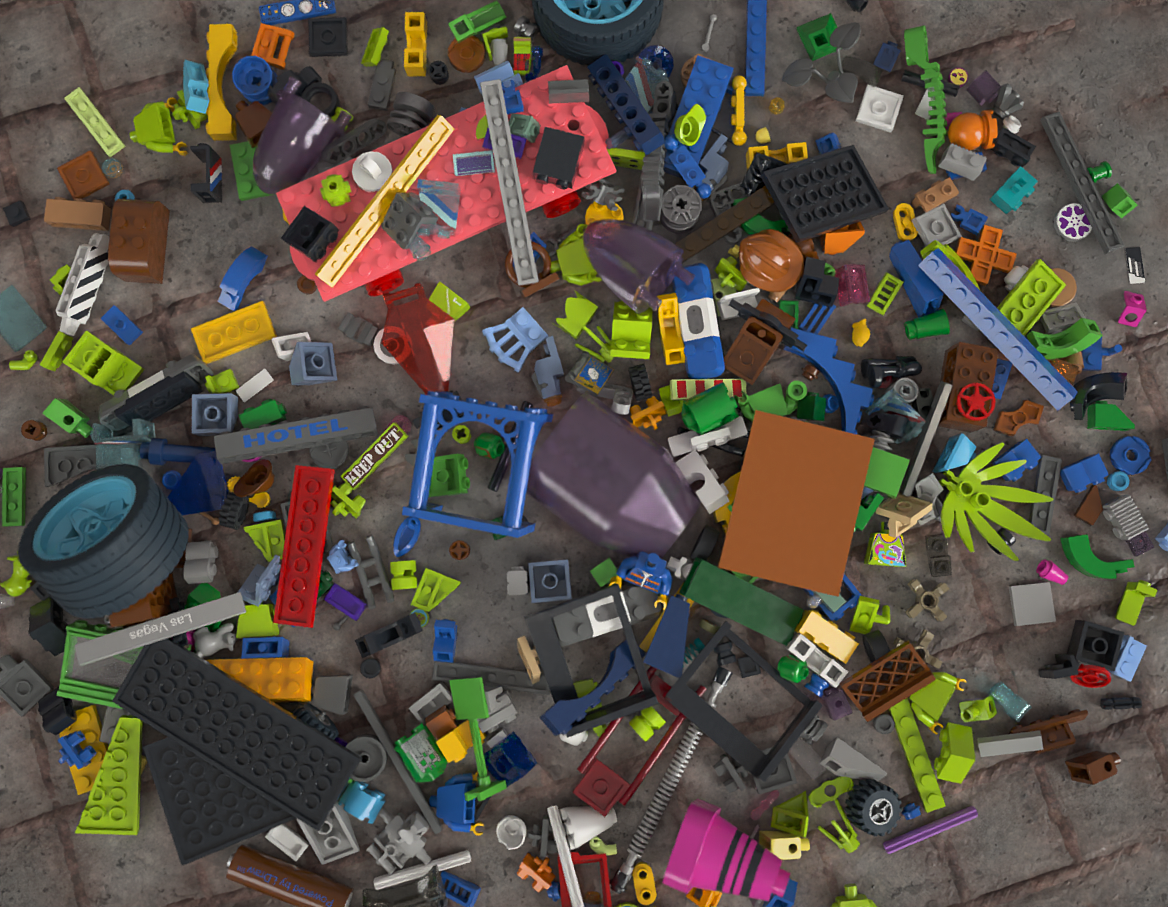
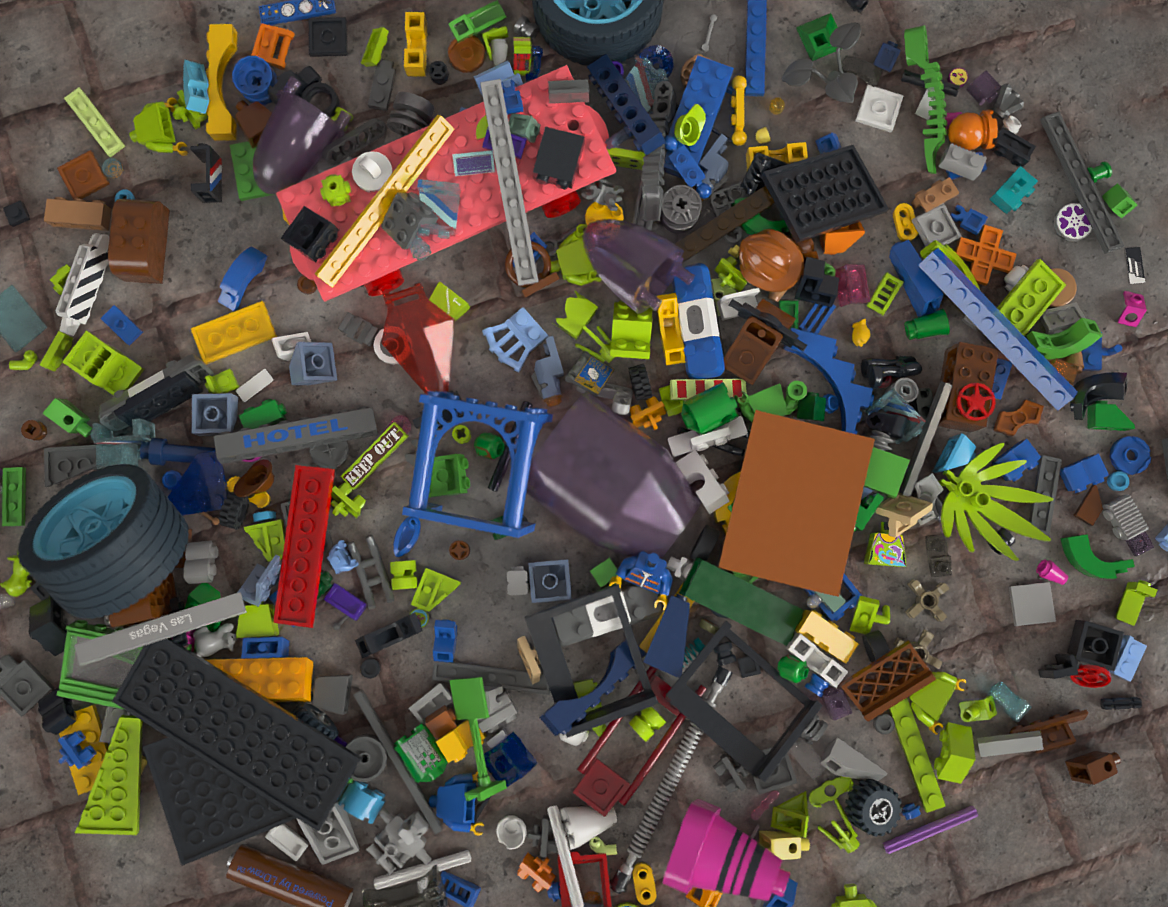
(810, 372): reddish brown plate -> none

